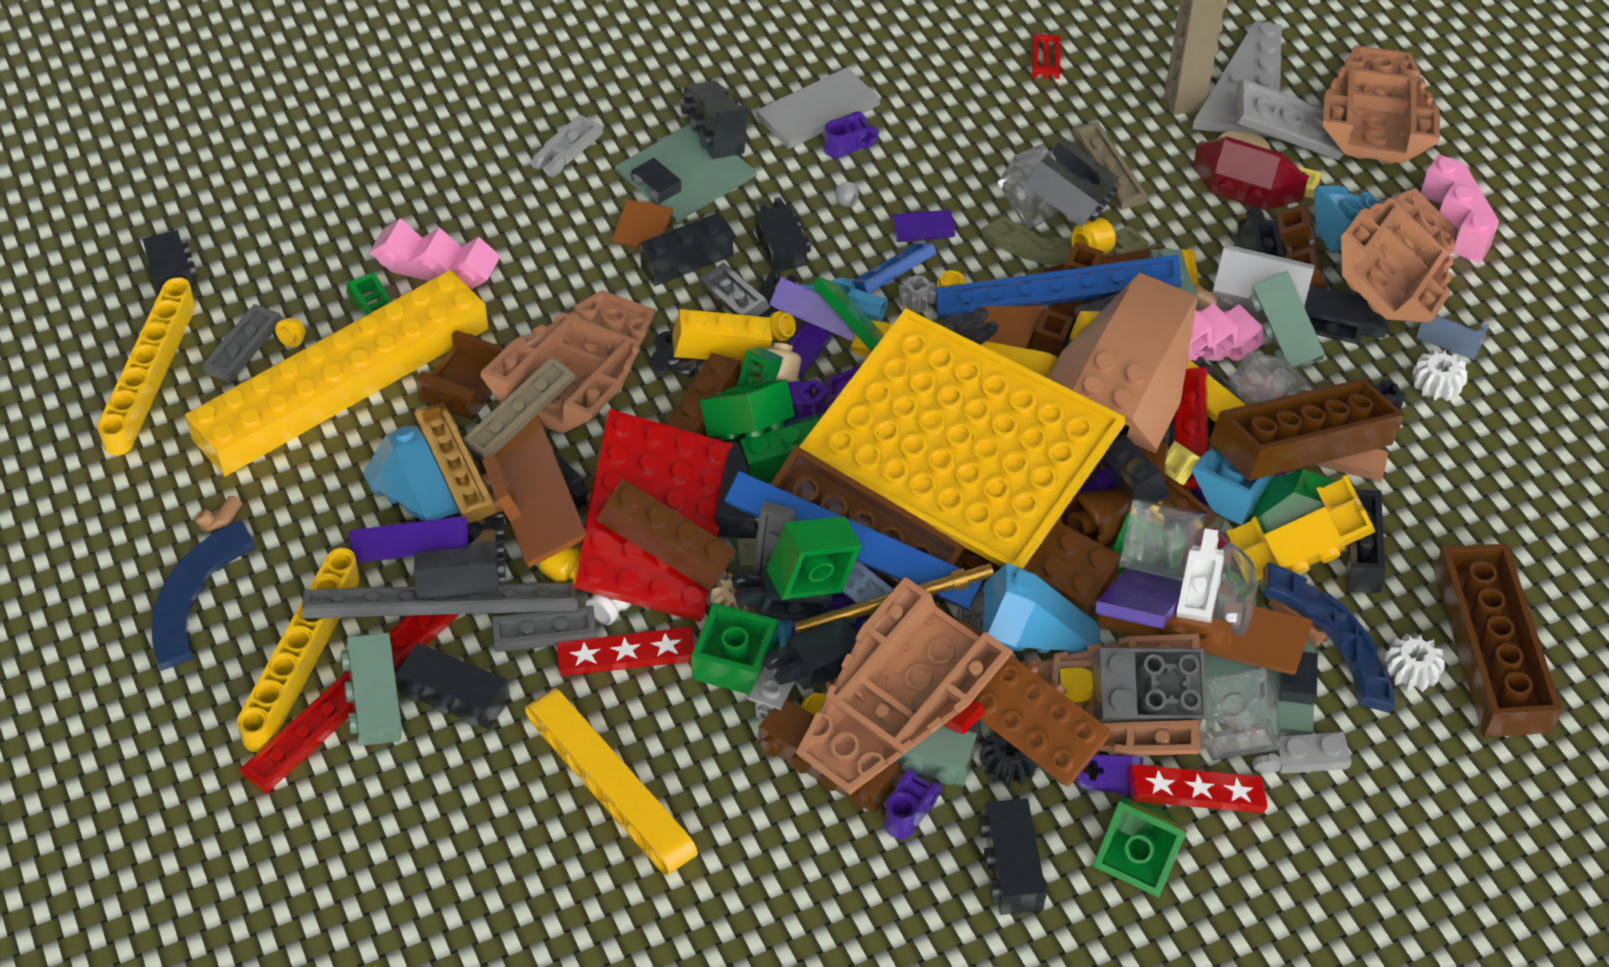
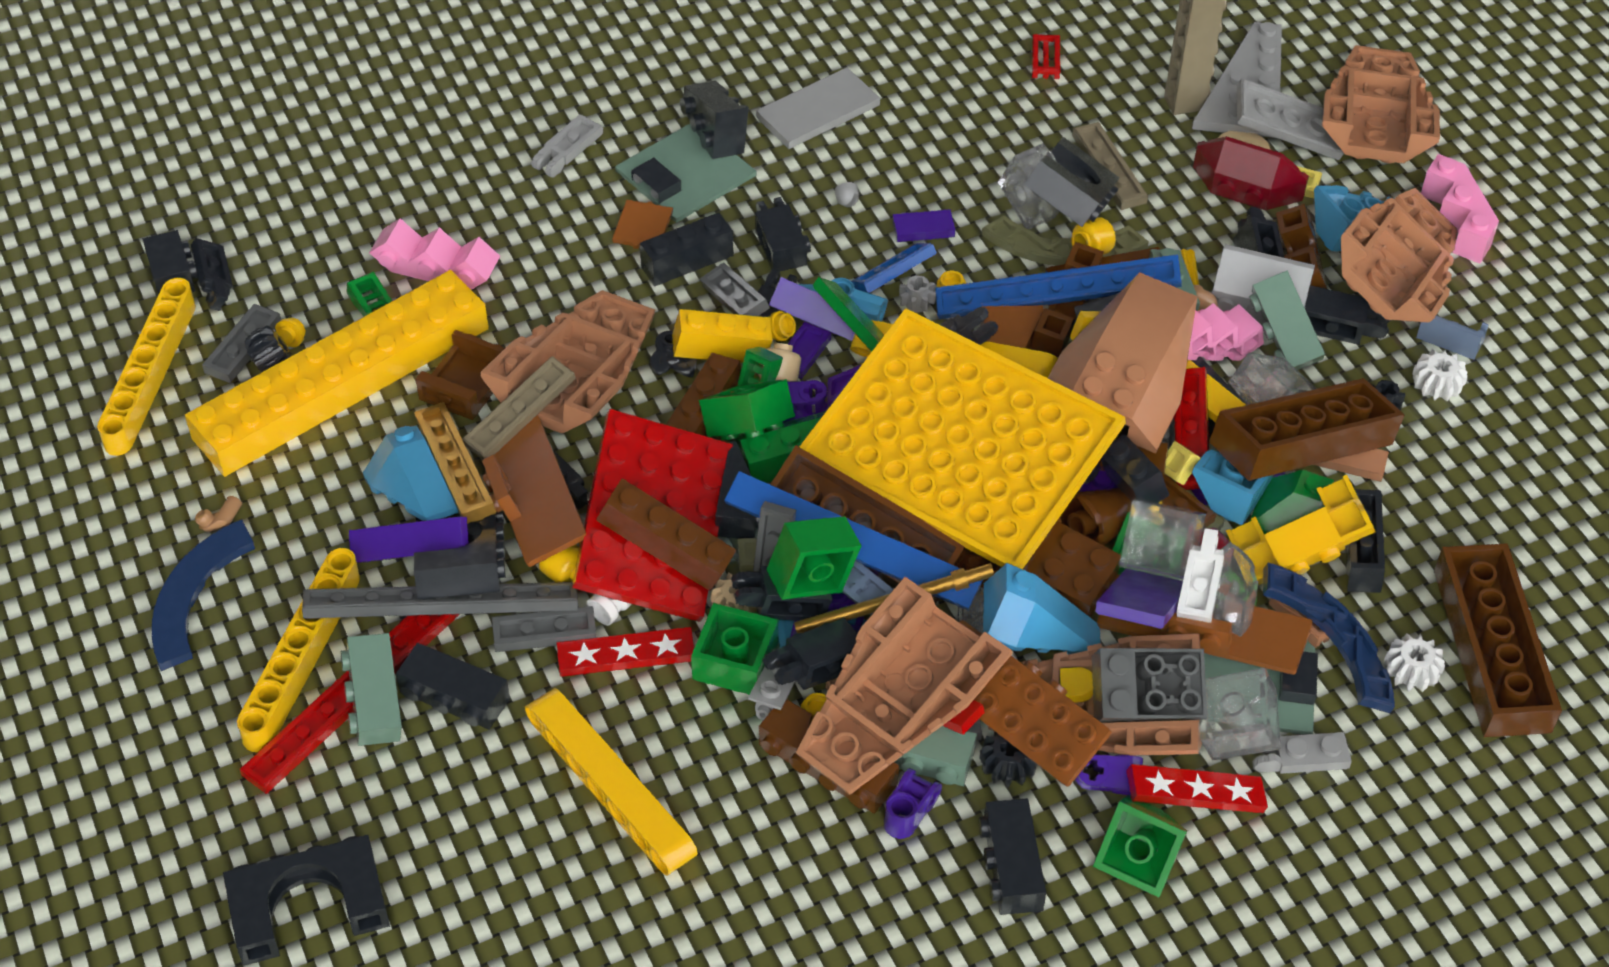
(212, 272): none -> black hinge
(257, 889): none -> black arch
(266, 348): none -> black gear
(846, 134): dark purple piece -> none

